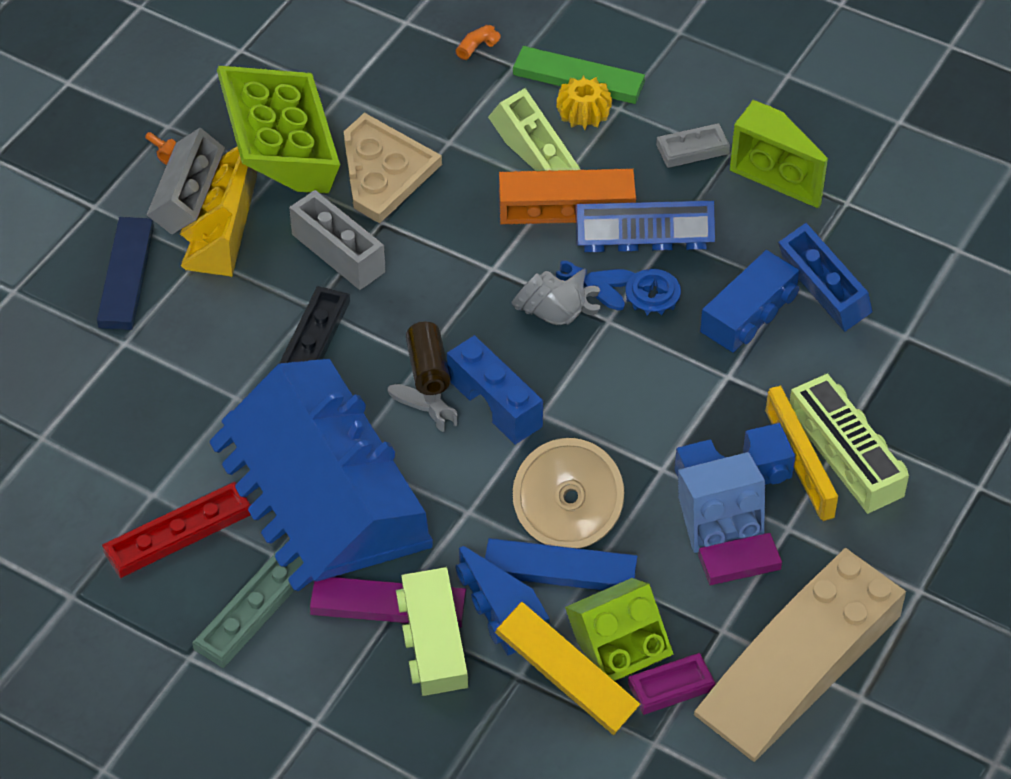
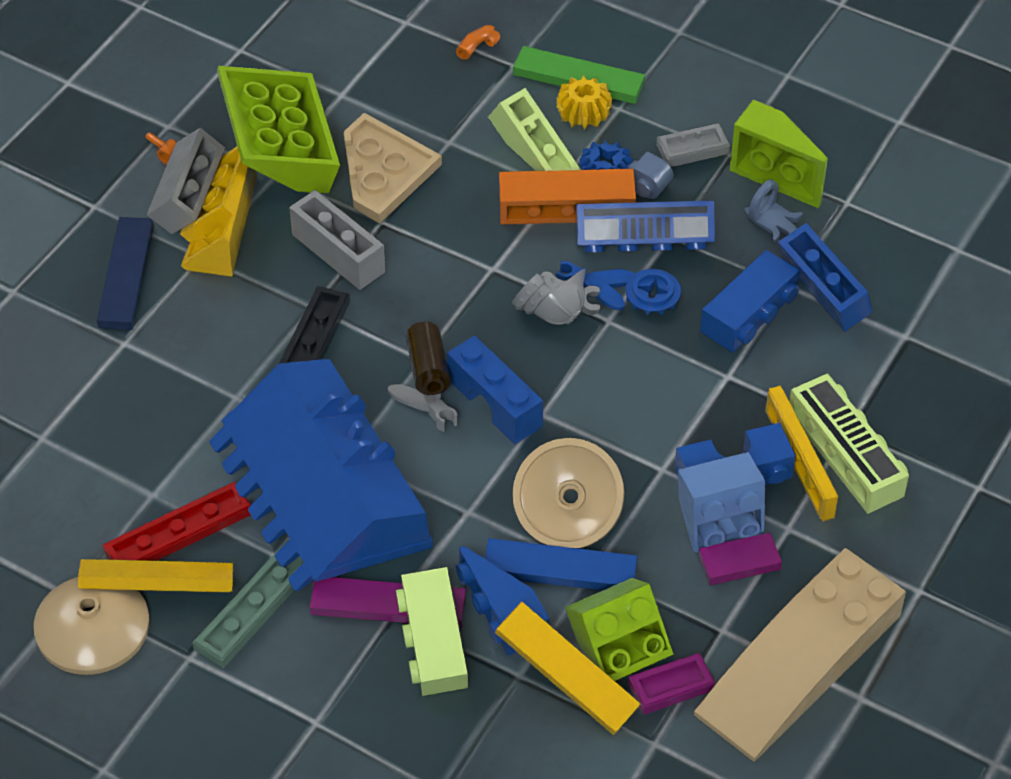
(94, 638): none -> tan dish
(155, 575): none -> yellow tile
(591, 157): none -> blue gear
(651, 175): none -> sand blue plate
(769, 214): none -> sand blue piece

